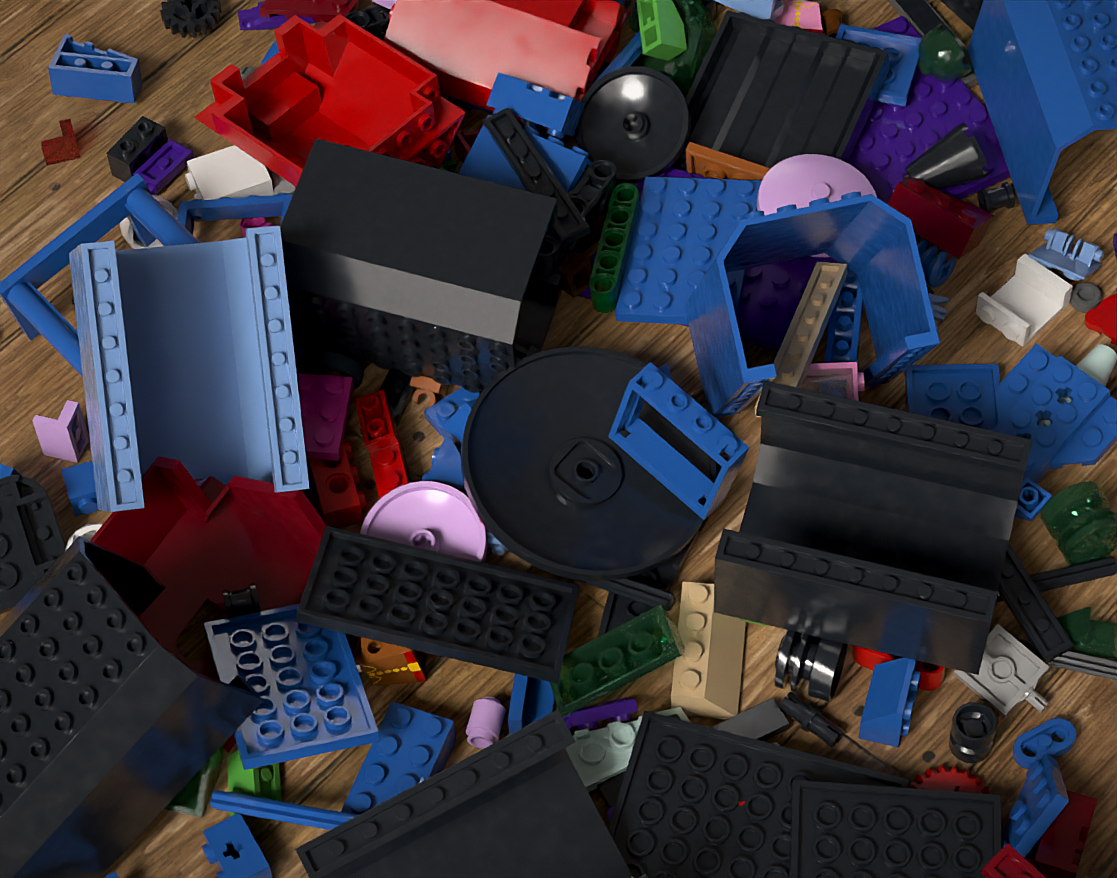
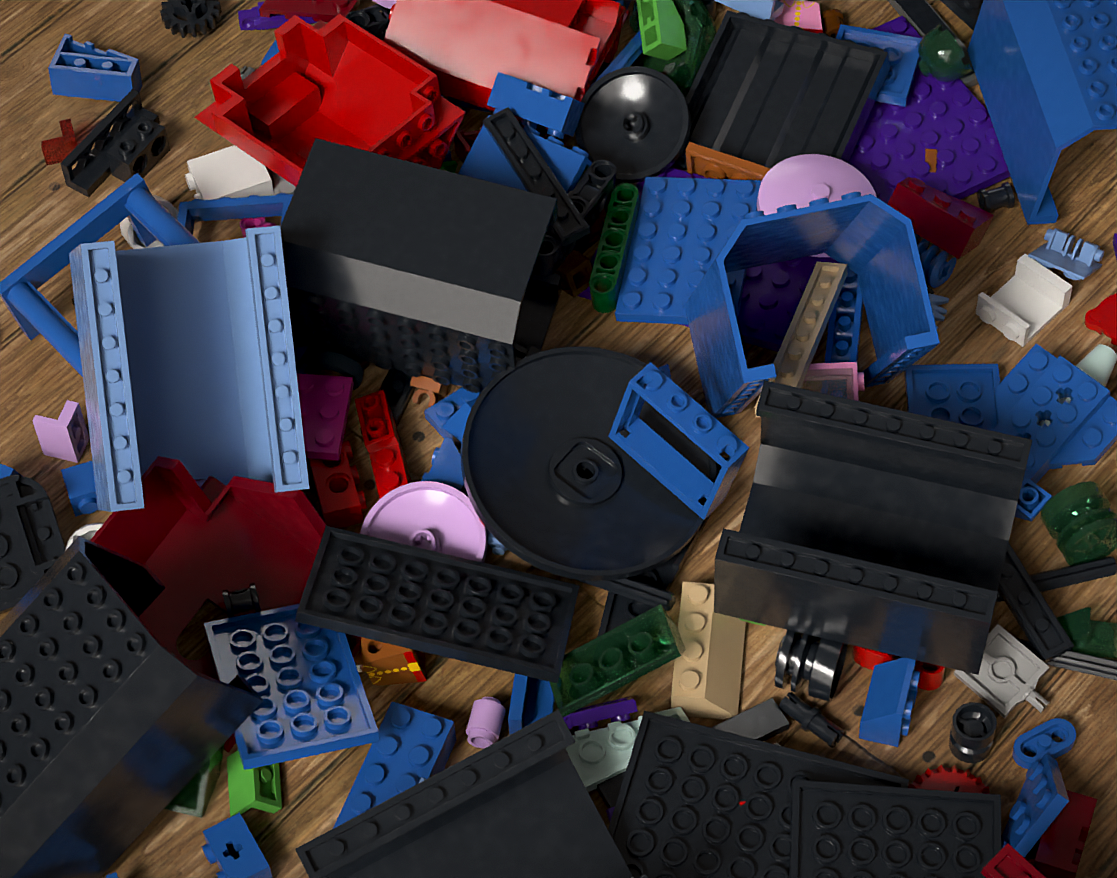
(93, 164): none -> black fence
(164, 165): dark purple hinge -> none
(278, 810): blue axle -> none
(949, 161): black cone -> none
(1085, 297): dark grey tile -> none

